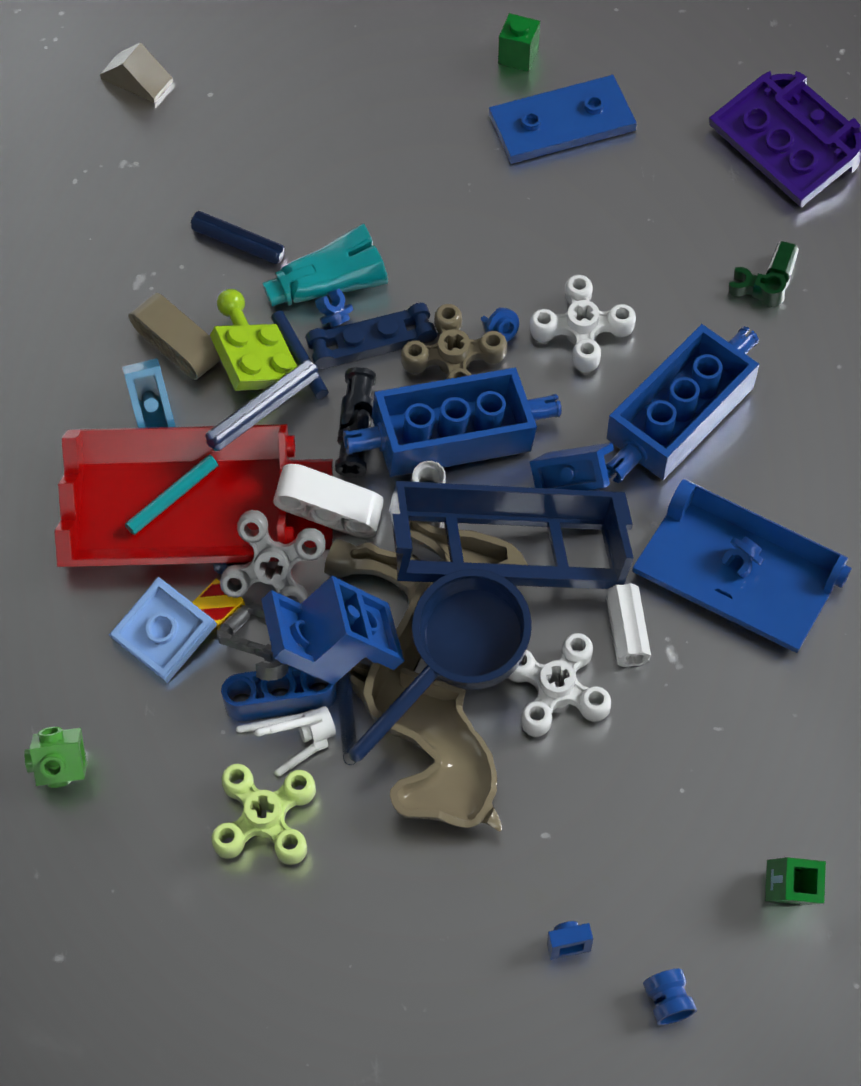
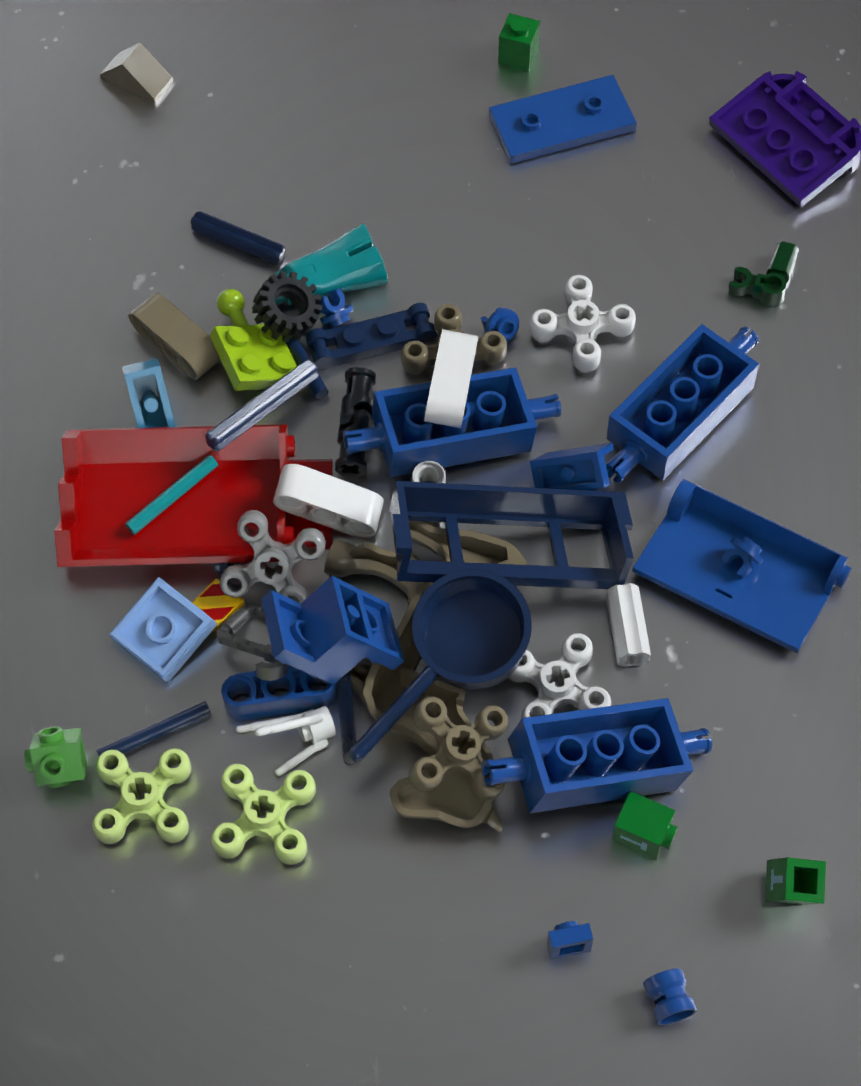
(150, 807): none -> yellowish green gear
(159, 729): none -> dark blue bar
(297, 292): none -> black tyre
(447, 757): none -> dark tan gear
(451, 378): none -> white beam
(598, 755): none -> blue brick
(644, 825): none -> green brick

